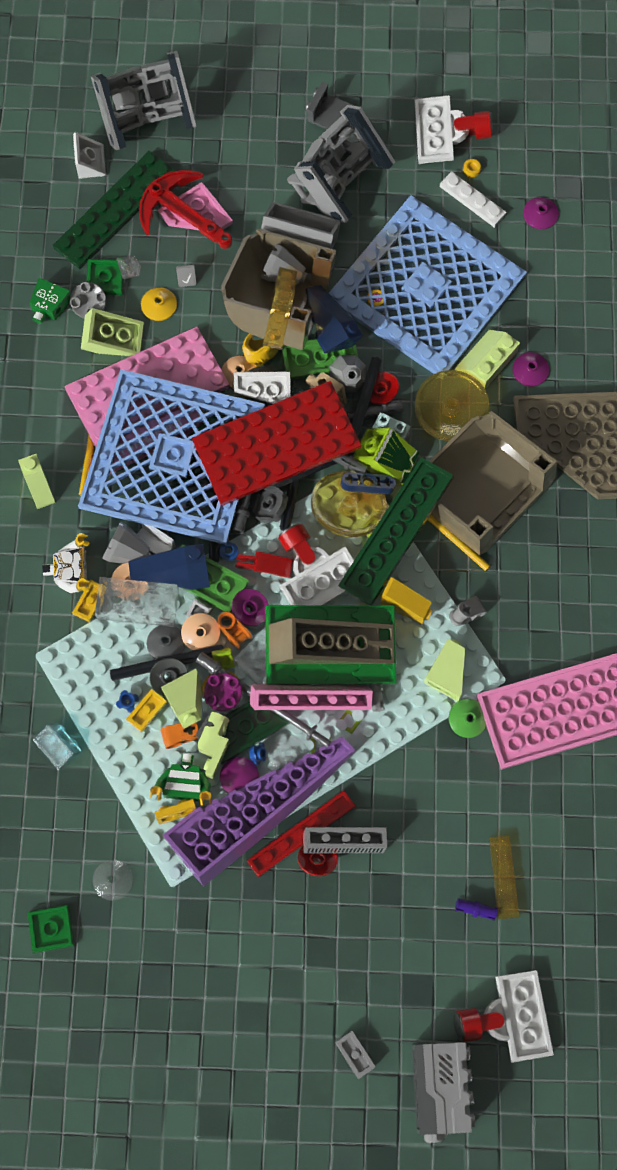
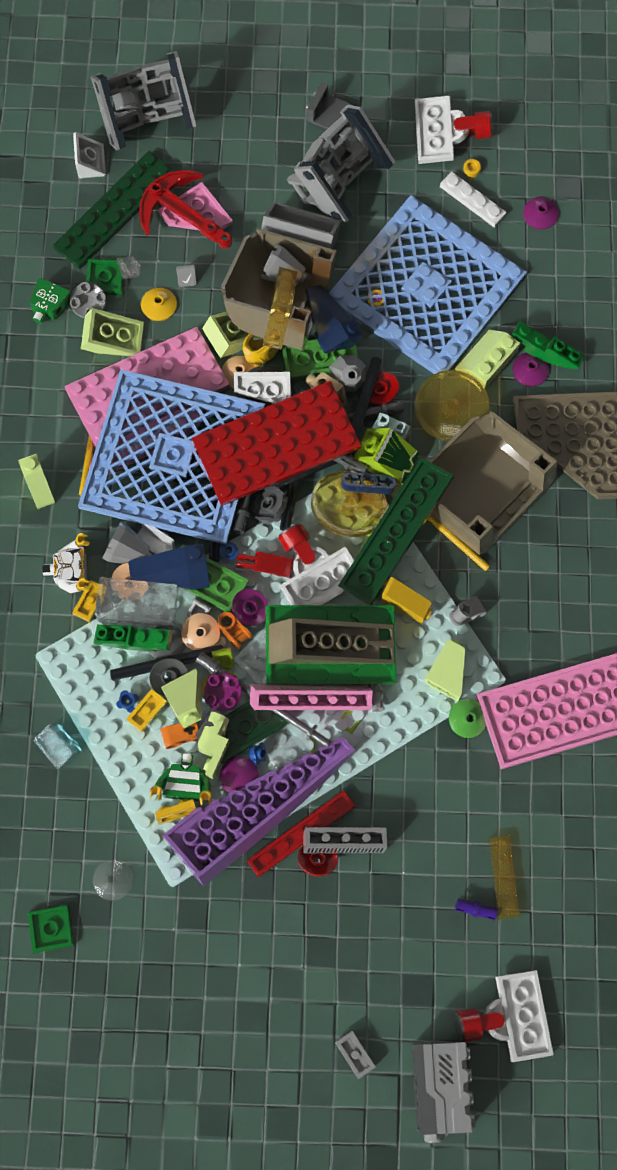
(133, 638): none -> green slope
(225, 335): none -> yellowish green slope
(547, 350): none -> green slope

